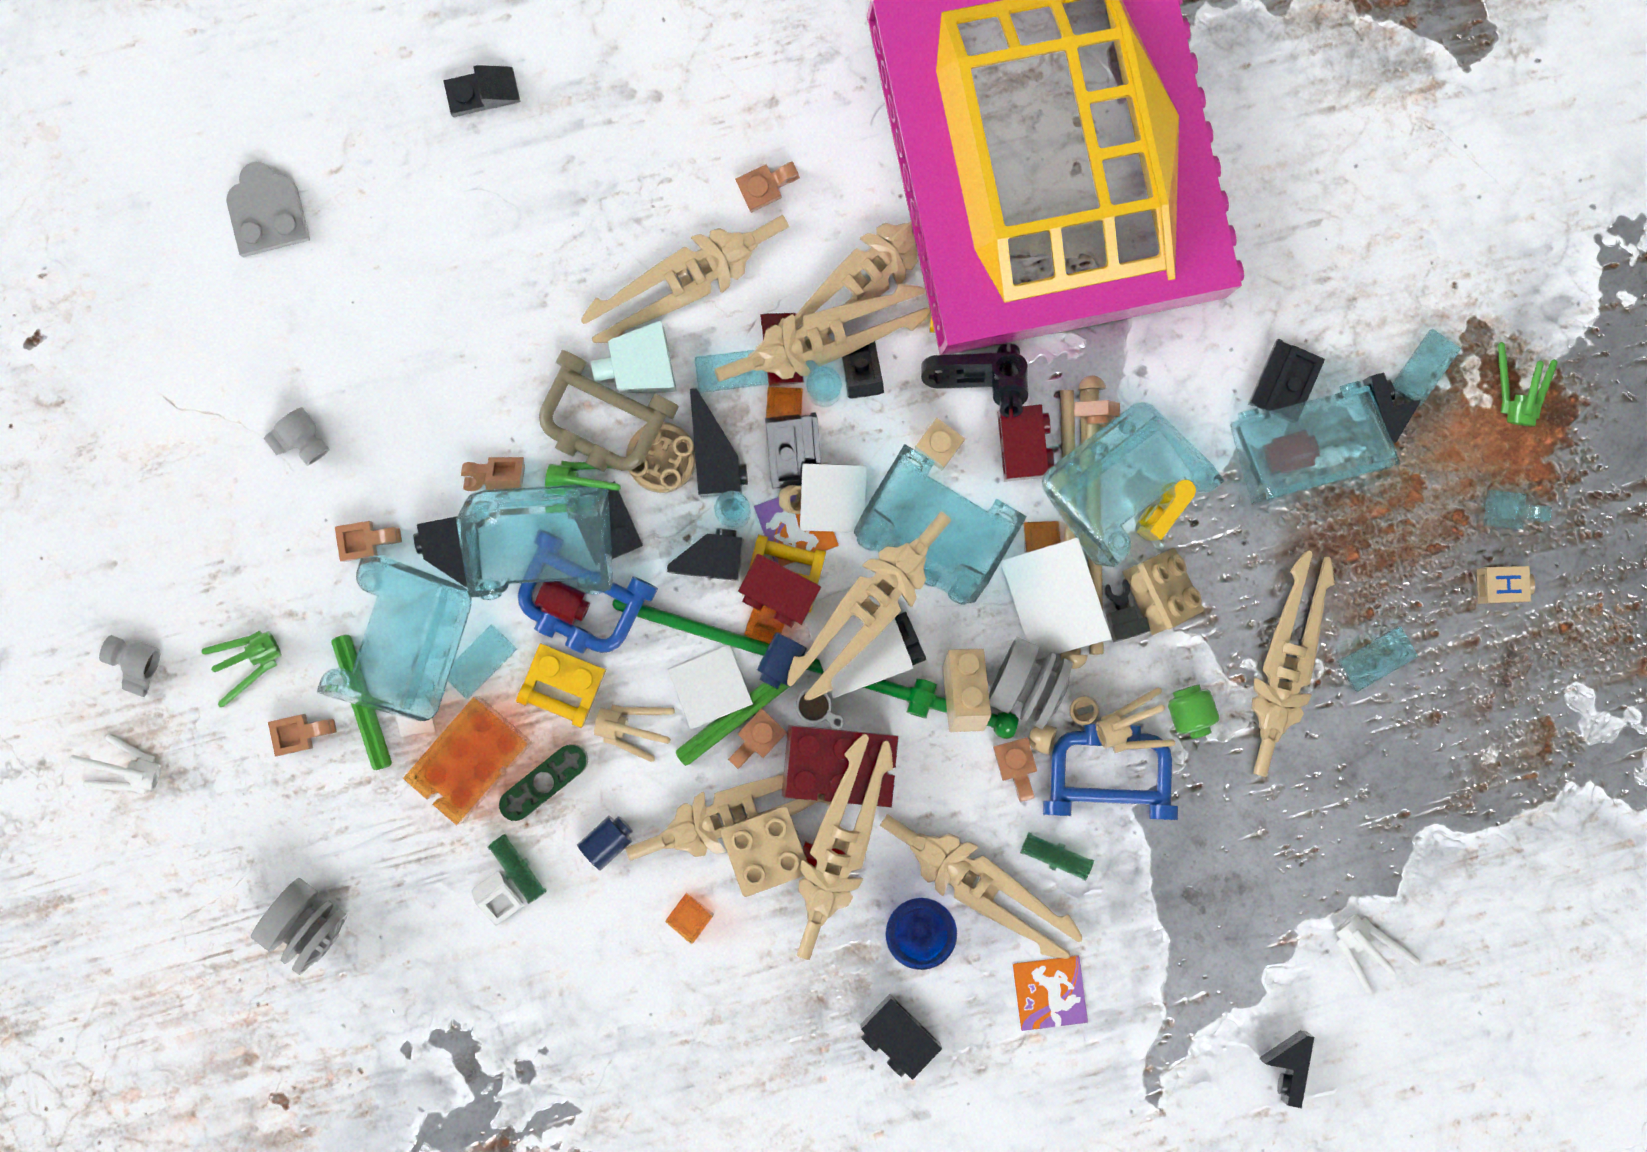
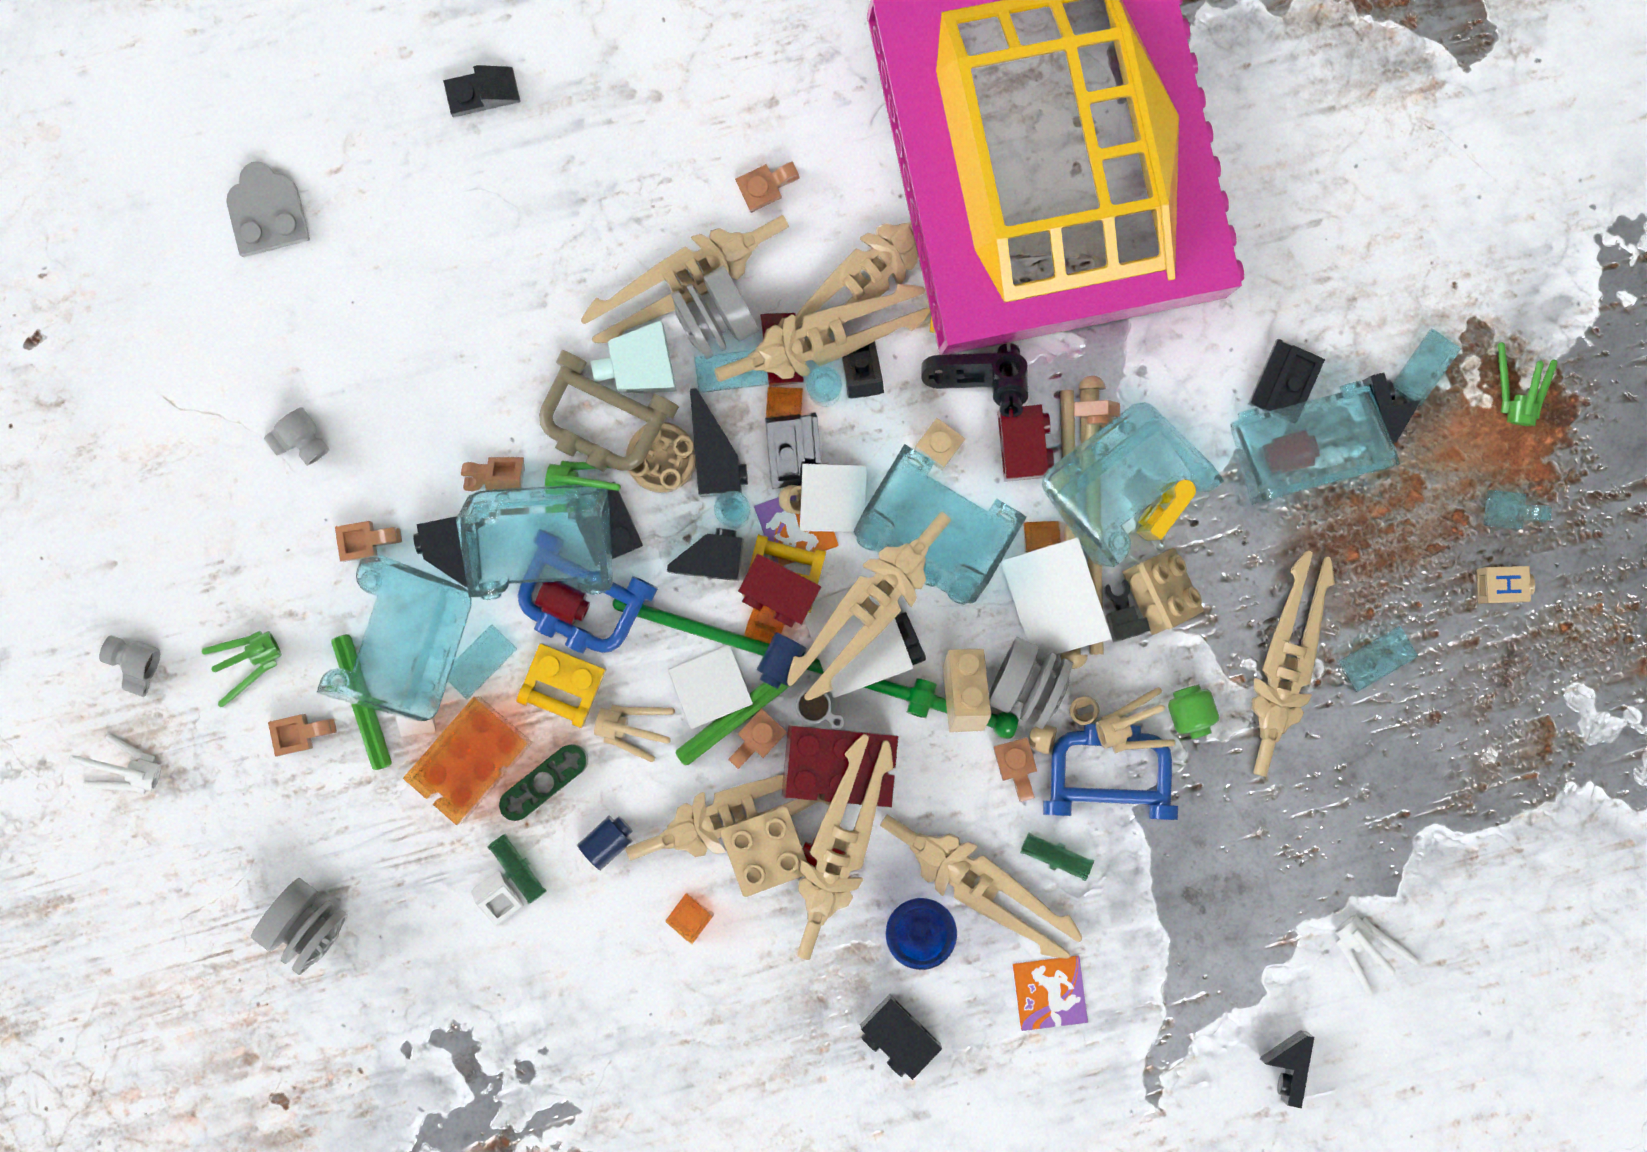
(714, 312): none -> light grey wheel

